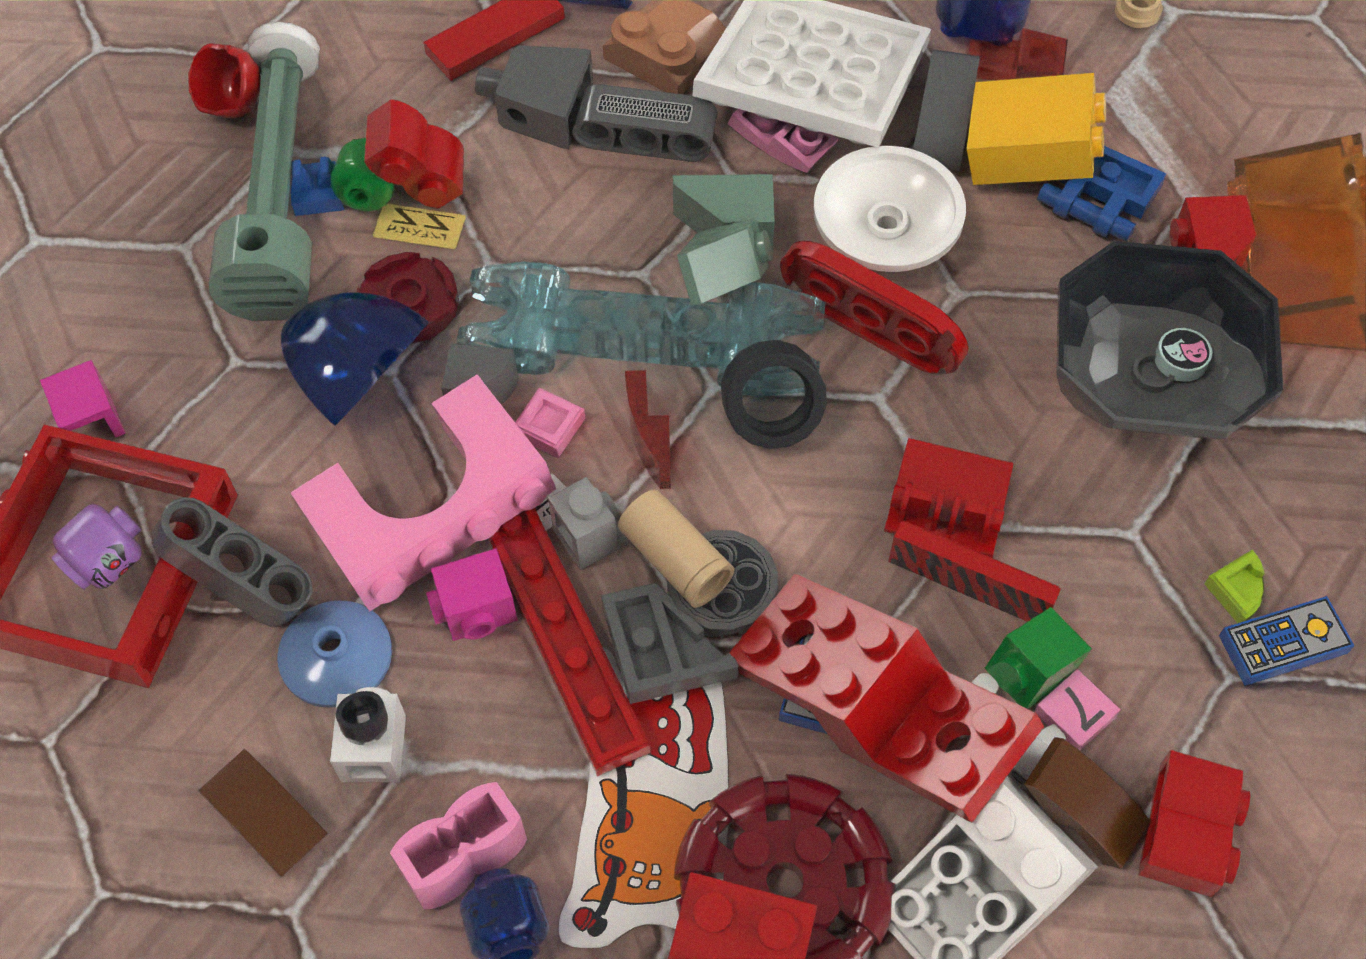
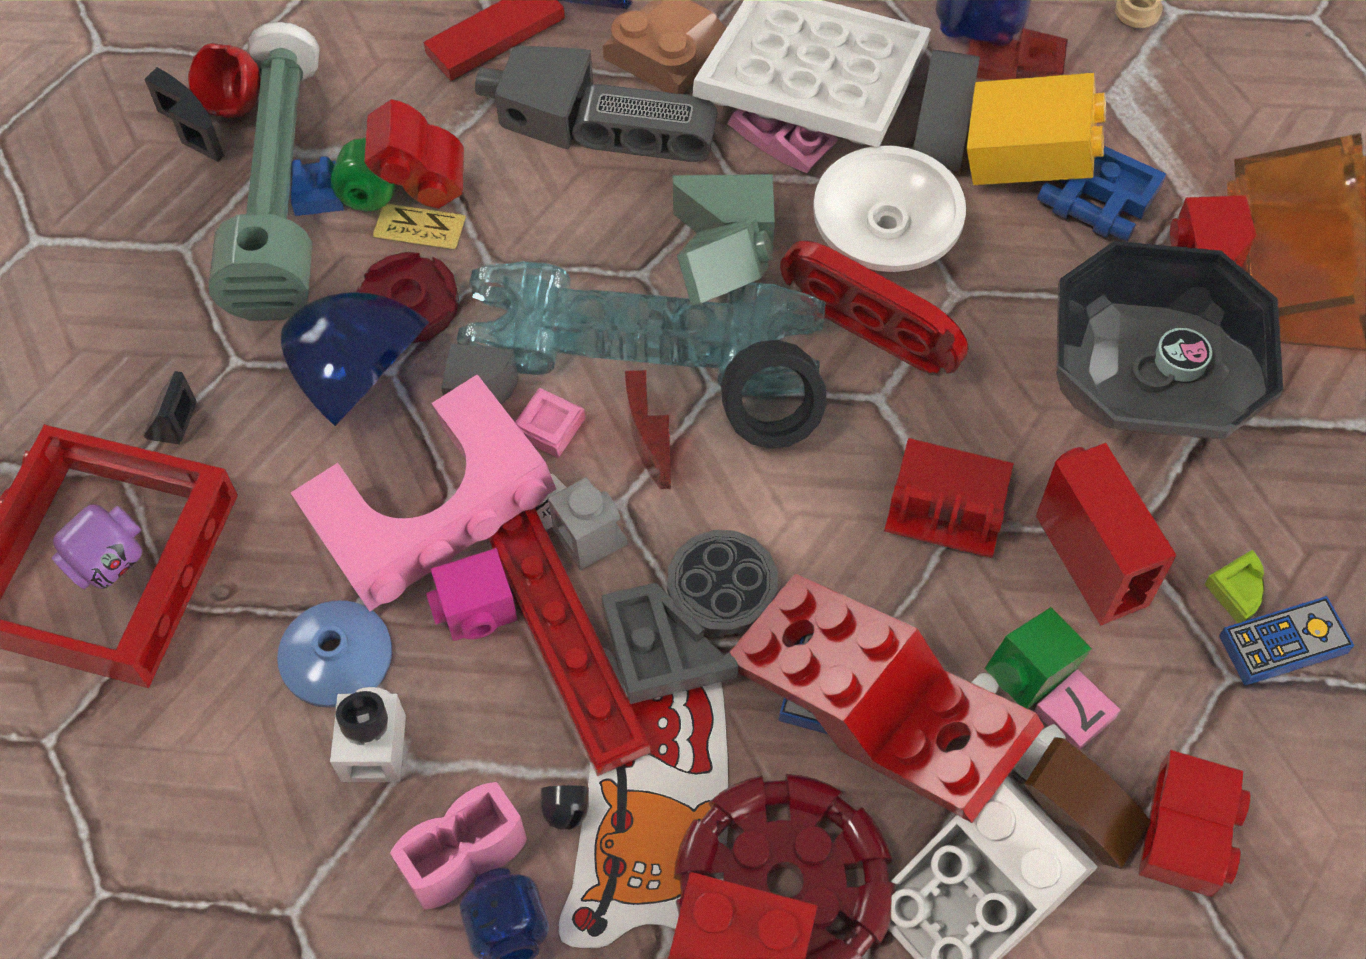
(80, 398): dark pink panel -> none
(171, 411): none -> black slope
(186, 112): none -> black slope
(220, 535): dark grey beam -> none
(263, 812): reddish brown slope -> none
(565, 805): none -> black hinge
(675, 548): tan pin -> none
(971, 572): red tile -> none
(1104, 533): none -> red brick

